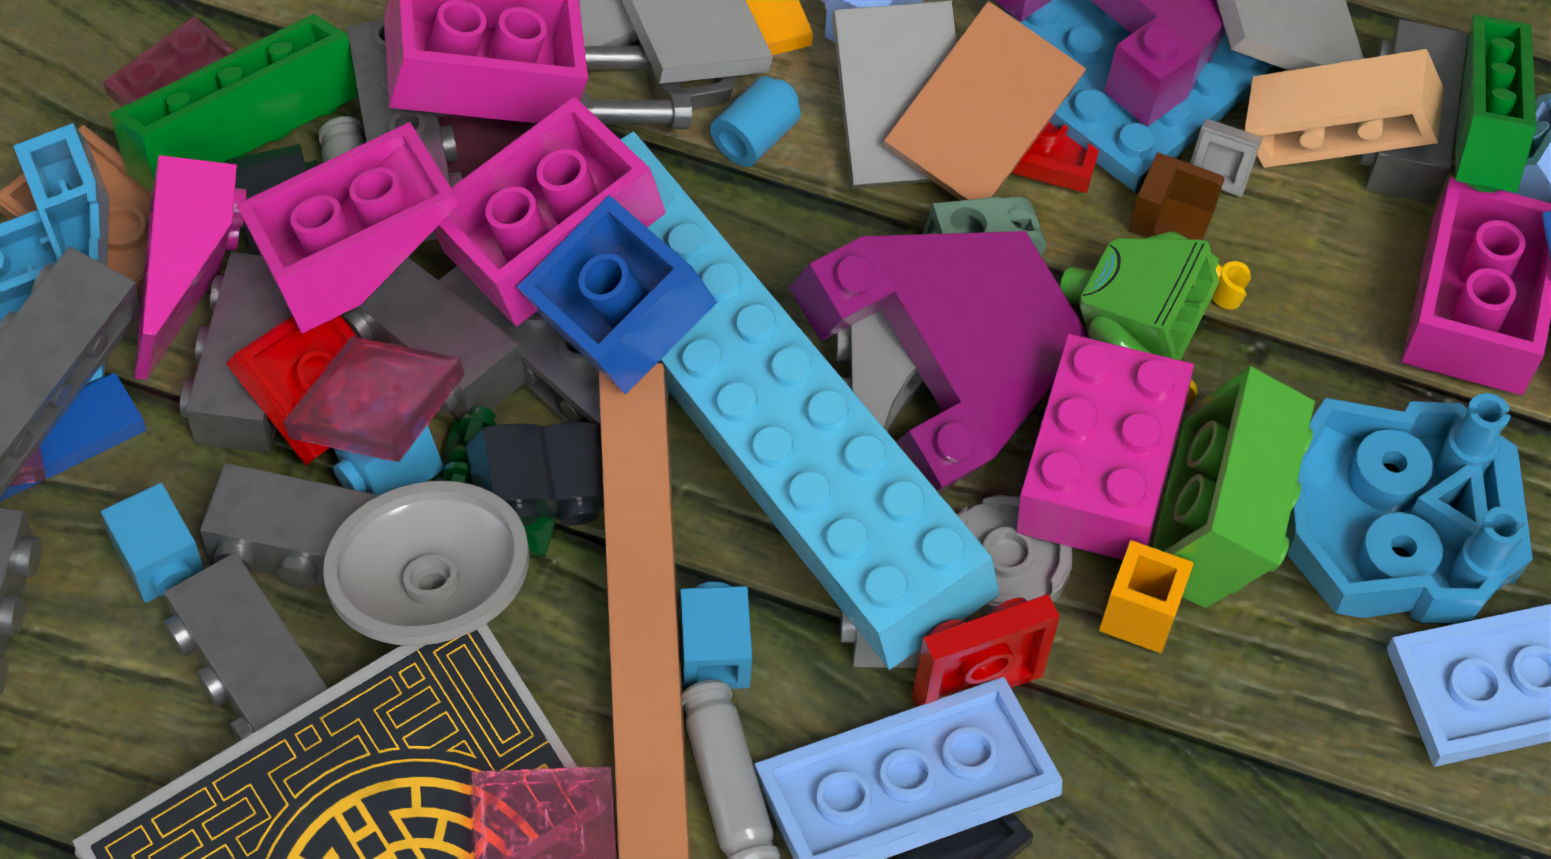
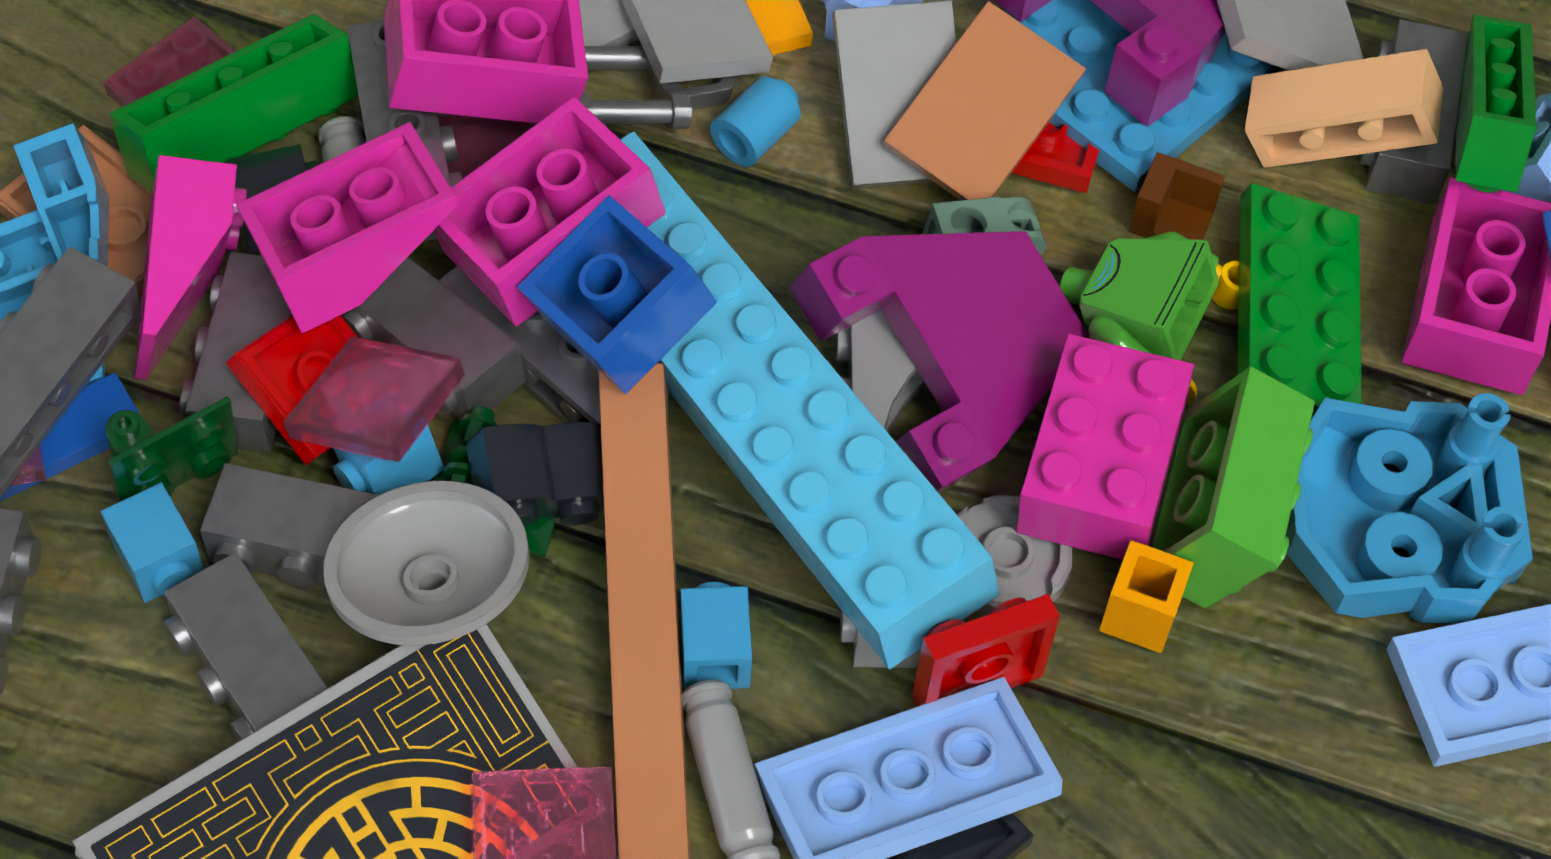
(173, 456): none -> dark green hinge
(1227, 153): light grey tile -> none
(1300, 294): none -> green plate

